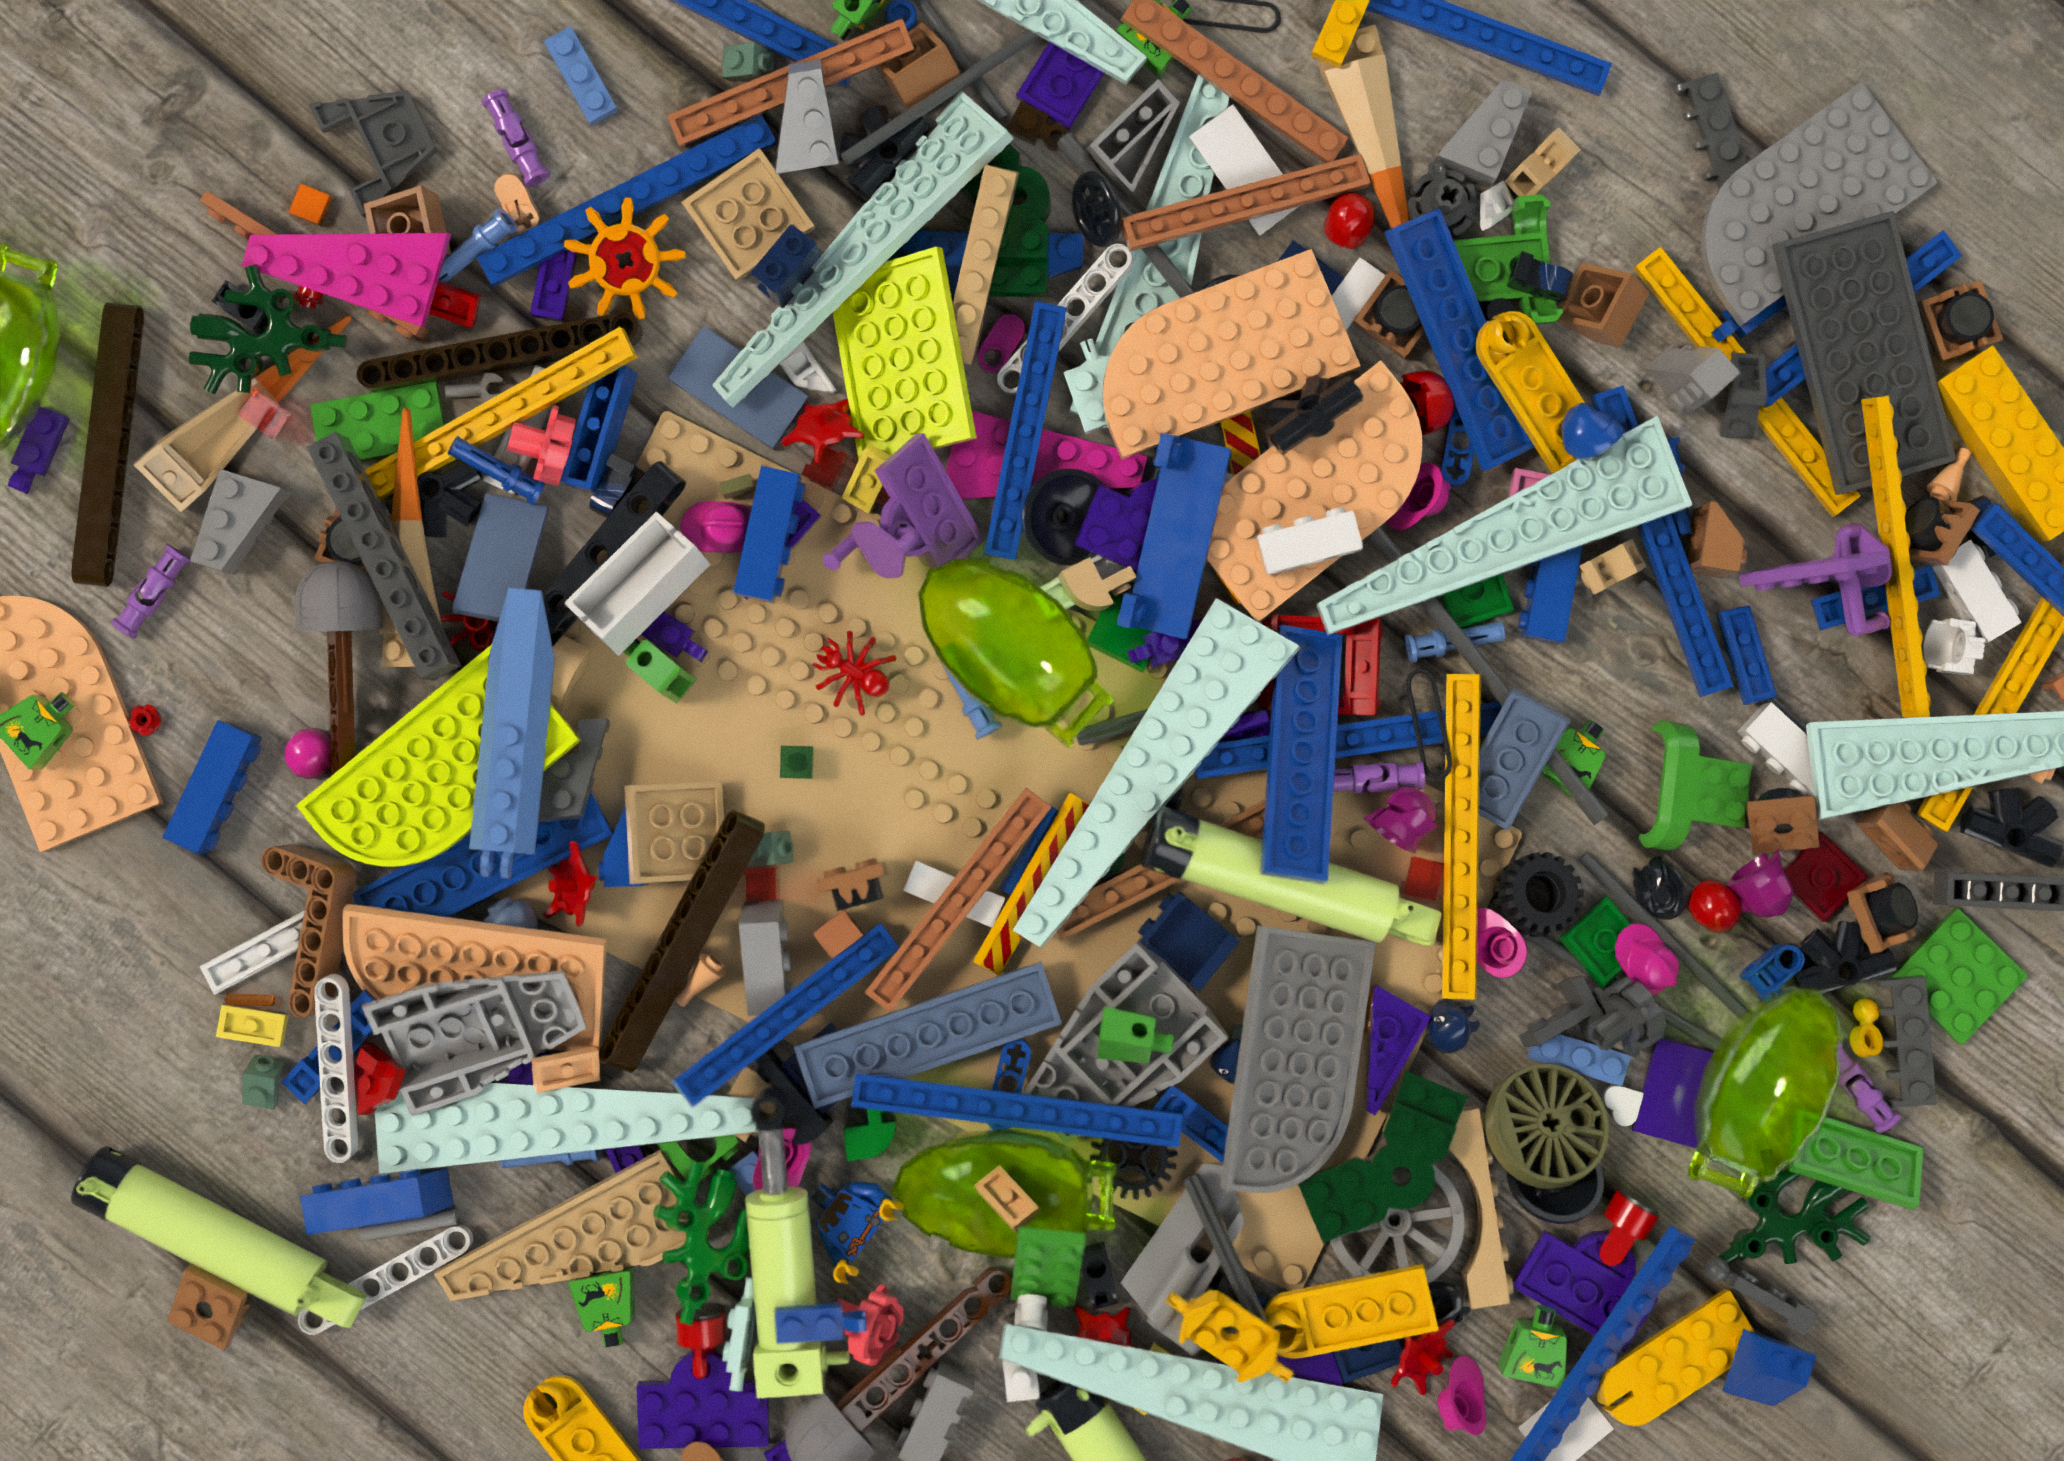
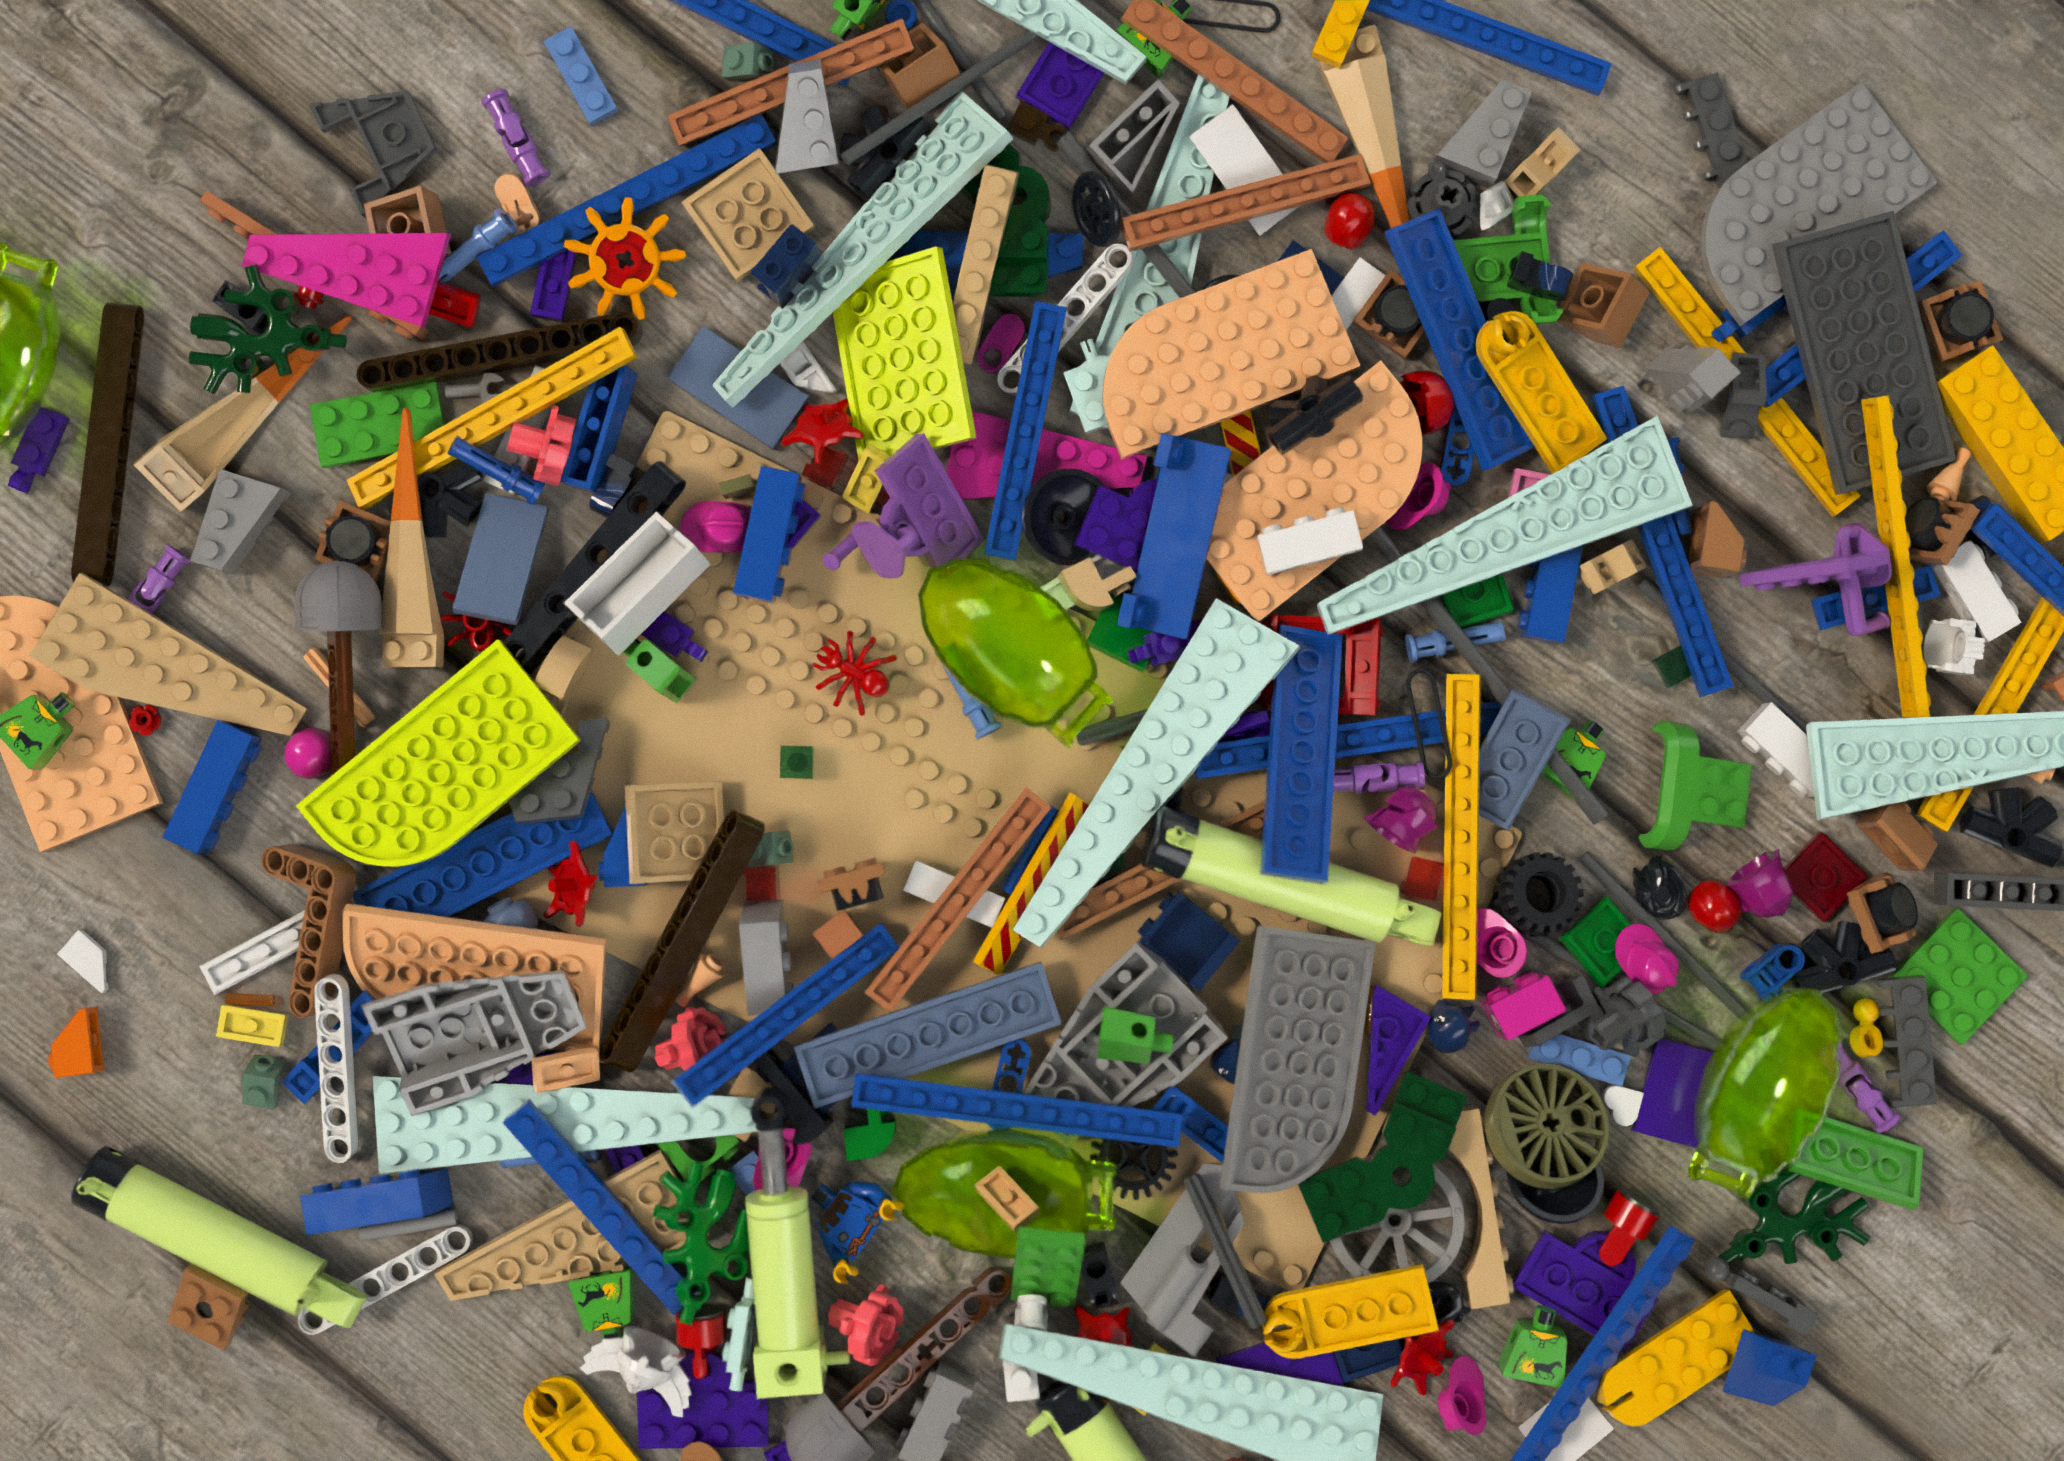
(78, 1046): none -> orange slope
(87, 959): none -> white tile
(134, 655): none -> tan wing
(264, 414): clear red panel -> none
(310, 204): orange tile -> none
(319, 664): none -> light nougat axle
(375, 1078): red plate -> none
(384, 556): dark grey brick -> none
(513, 733): medium blue hinge -> none
(596, 1201): none -> blue plate
(644, 1363): none -> white helmet
(690, 1039): none -> coral piece
(816, 1322): blue plate -> none
(1248, 1351): yellow plate -> none
(1521, 1005): none -> dark pink brick
(1588, 431): blue piece -> none
(1672, 666): none -> clear green plate
(1746, 655): blue tile -> none
(1783, 821): medium nougat piece -> none

